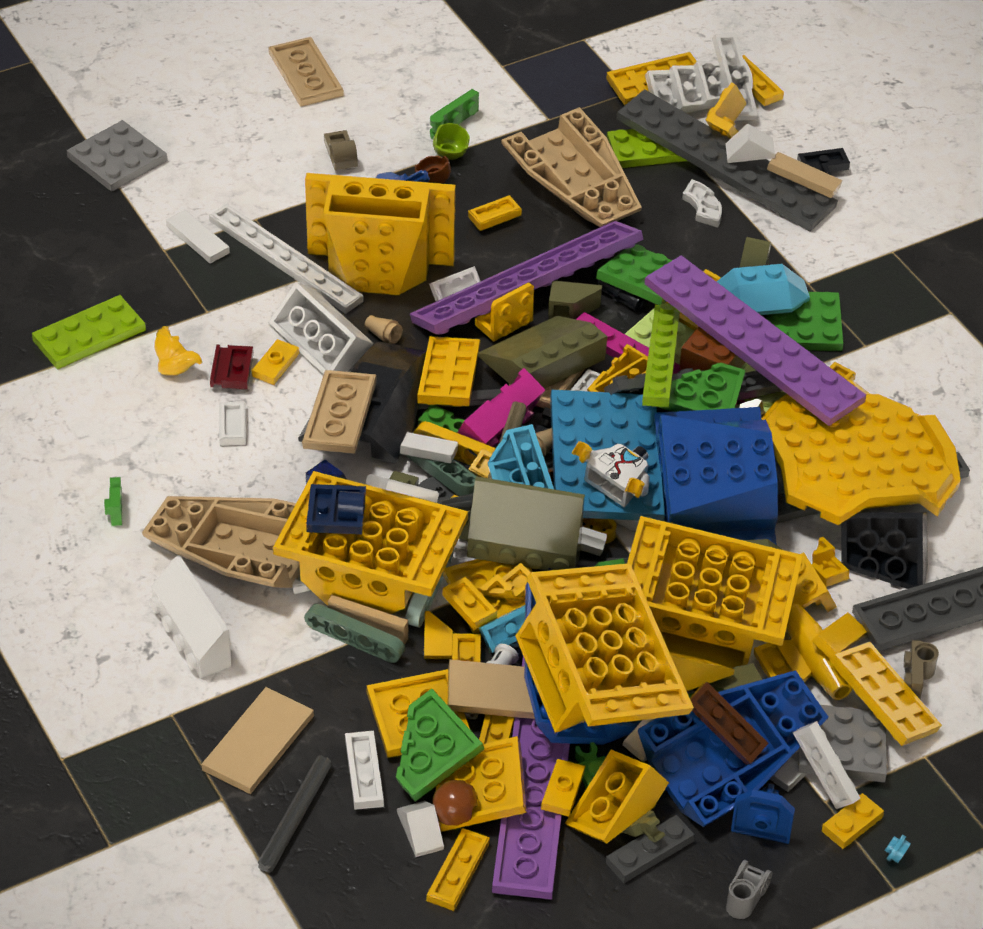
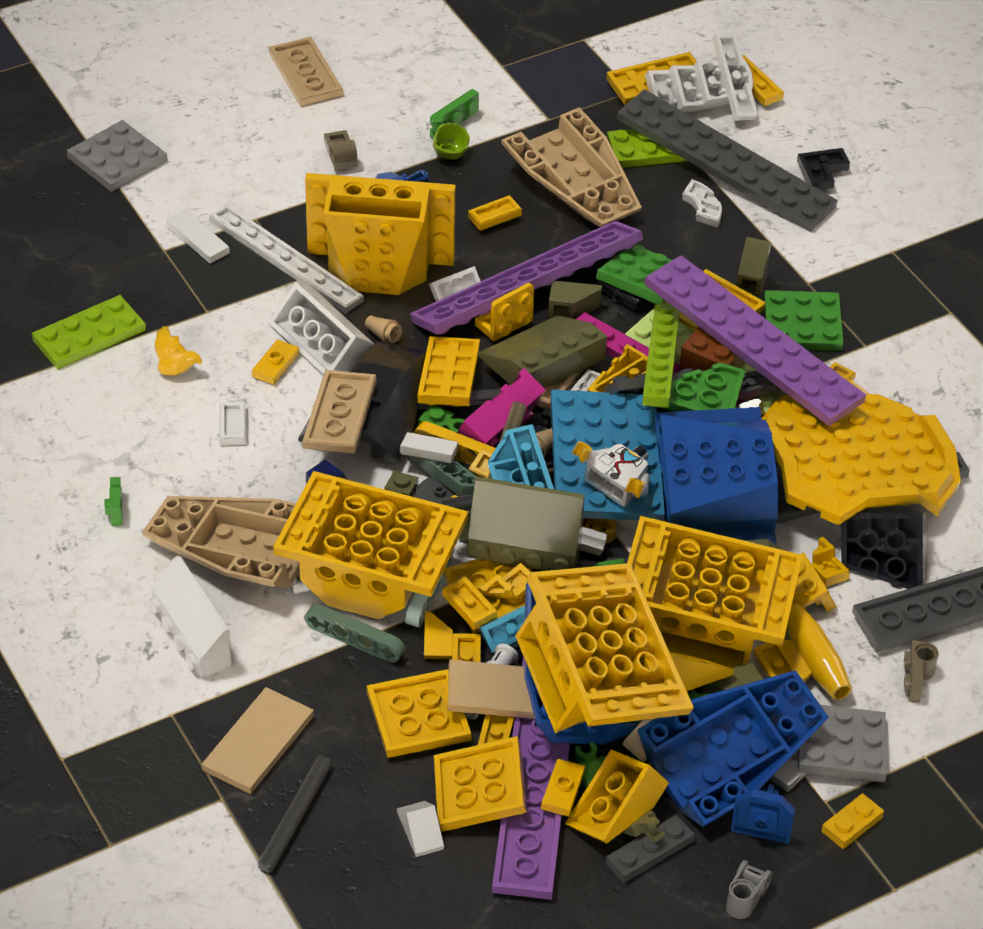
(232, 366): dark red plate -> none
(336, 509): dark blue plate -> none
(364, 770): white plate -> none
(386, 622): tan tile -> none
(402, 488): white tile -> none
(433, 745): bright green plate -> none
(437, 168): dark orange hair -> none
(455, 802): dark orange hair -> none
(458, 869): yellow tile -> none
(726, 111): yellow bracket -> none
(727, 723): reddish brown plate -> none
(749, 145): white slope -> none
(767, 288): medium azure wedge -> none
(804, 175): tan tile -> none
(826, 765): white plate -> none
(839, 635): yellow tile -> none
(885, 693): yellow plate -> none
(897, 848): medium azure plate -> none

